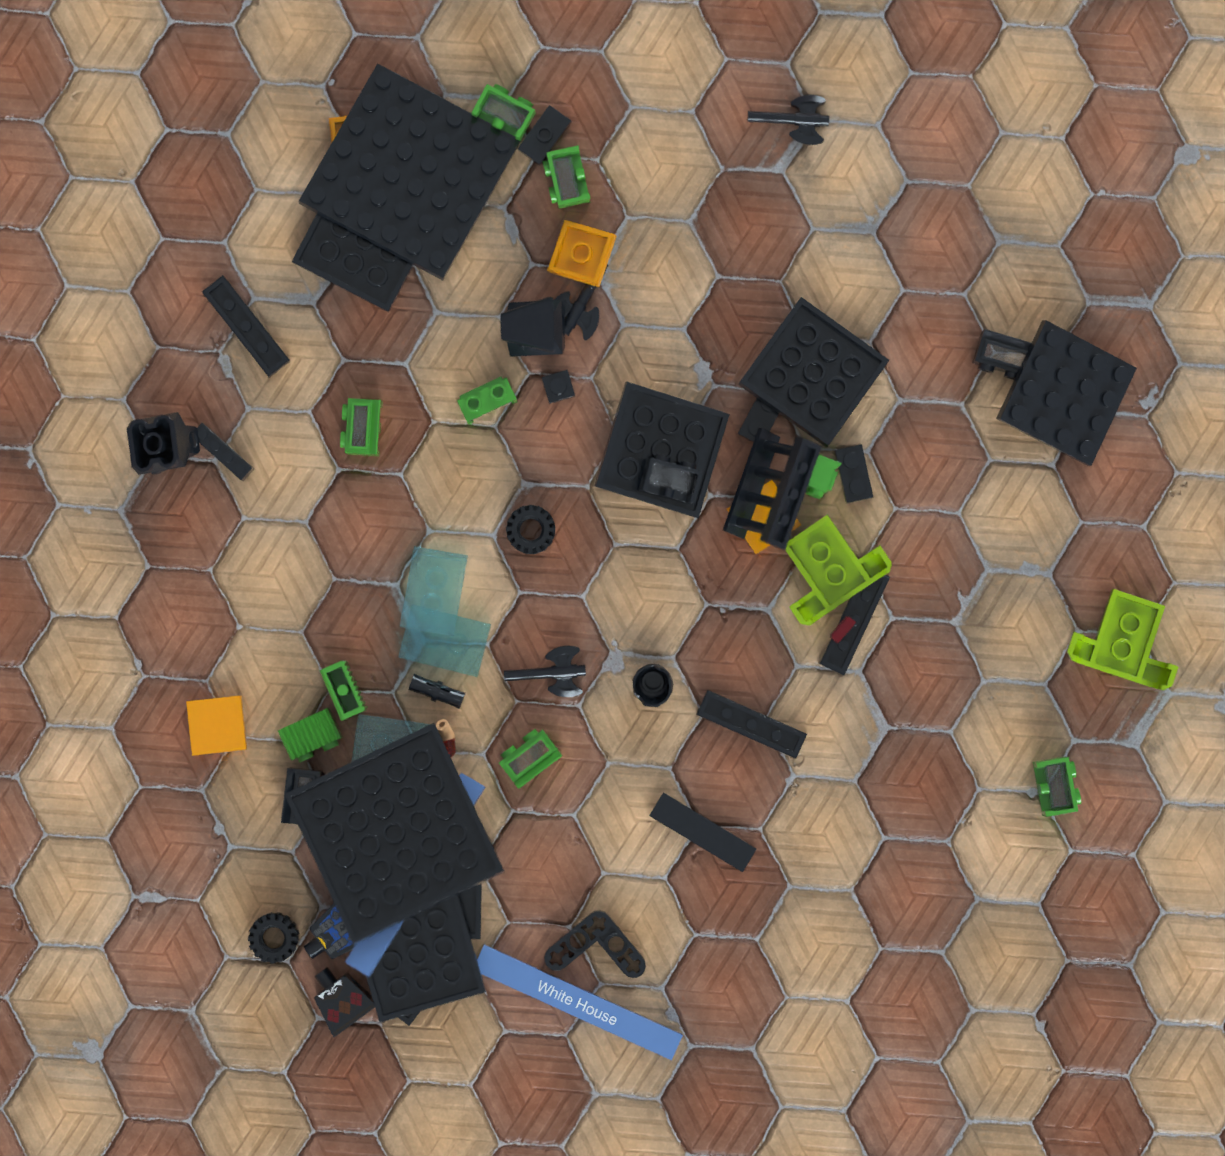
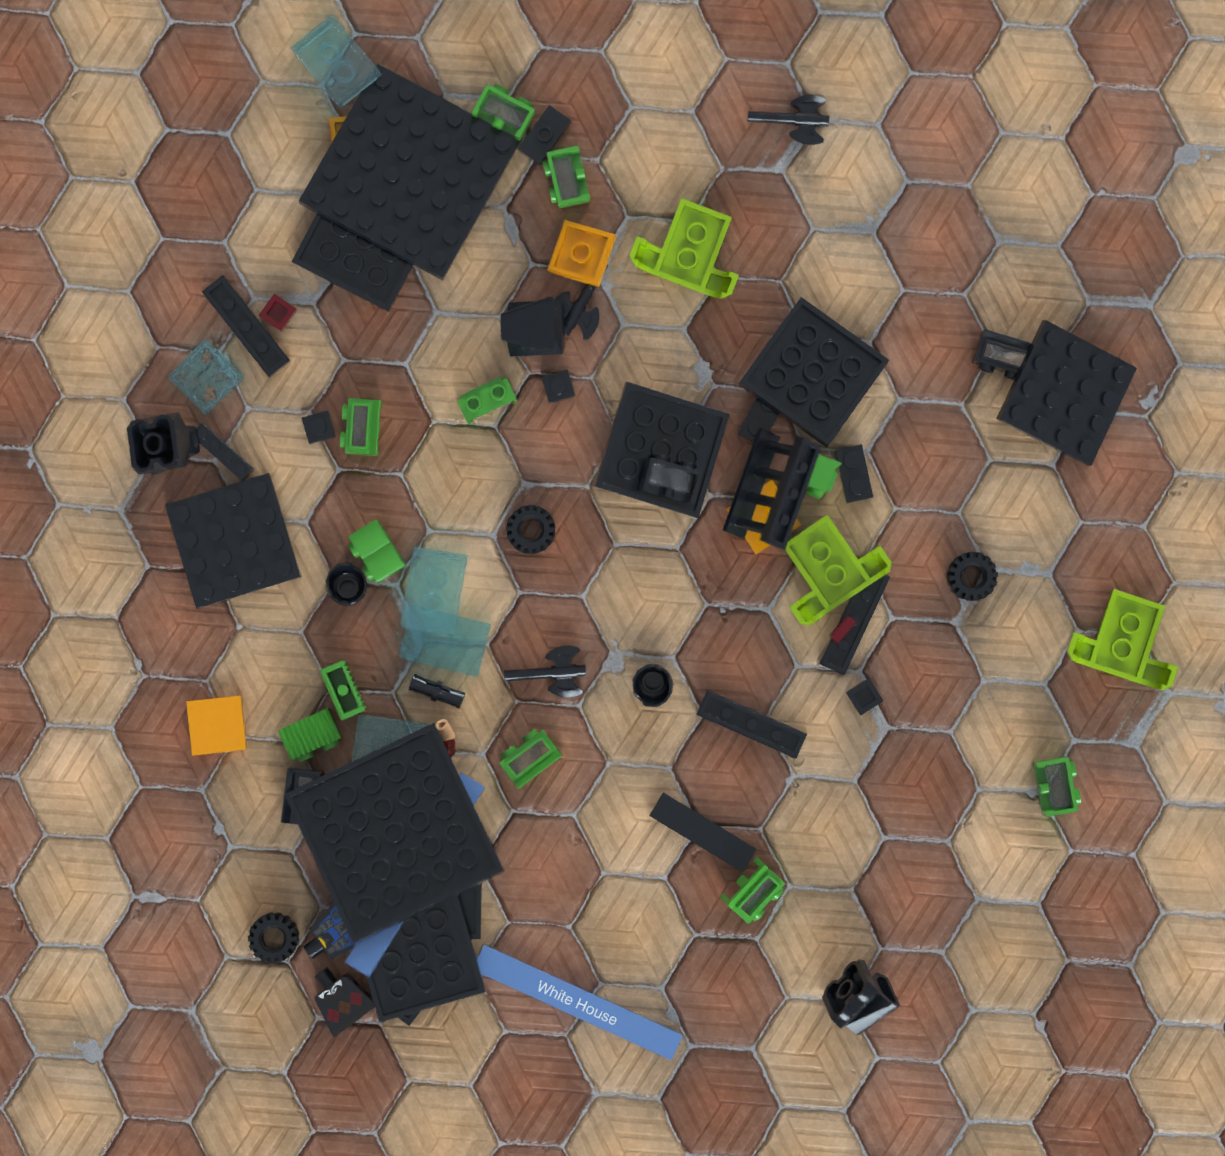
(205, 377): none -> clear light blue tile
(233, 540): none -> black plate
(278, 312): none -> dark red plate
(318, 427): none -> black plate
(336, 61): none -> clear light blue tile
(346, 584): none -> black hair
(376, 551): none -> bright green brick
(603, 937): black beam -> none
(689, 251): none -> lime piece
(755, 893): none -> bright green window
(859, 998): none -> black piece
(864, 696): none -> black plate
(960, 588): none -> black tyre

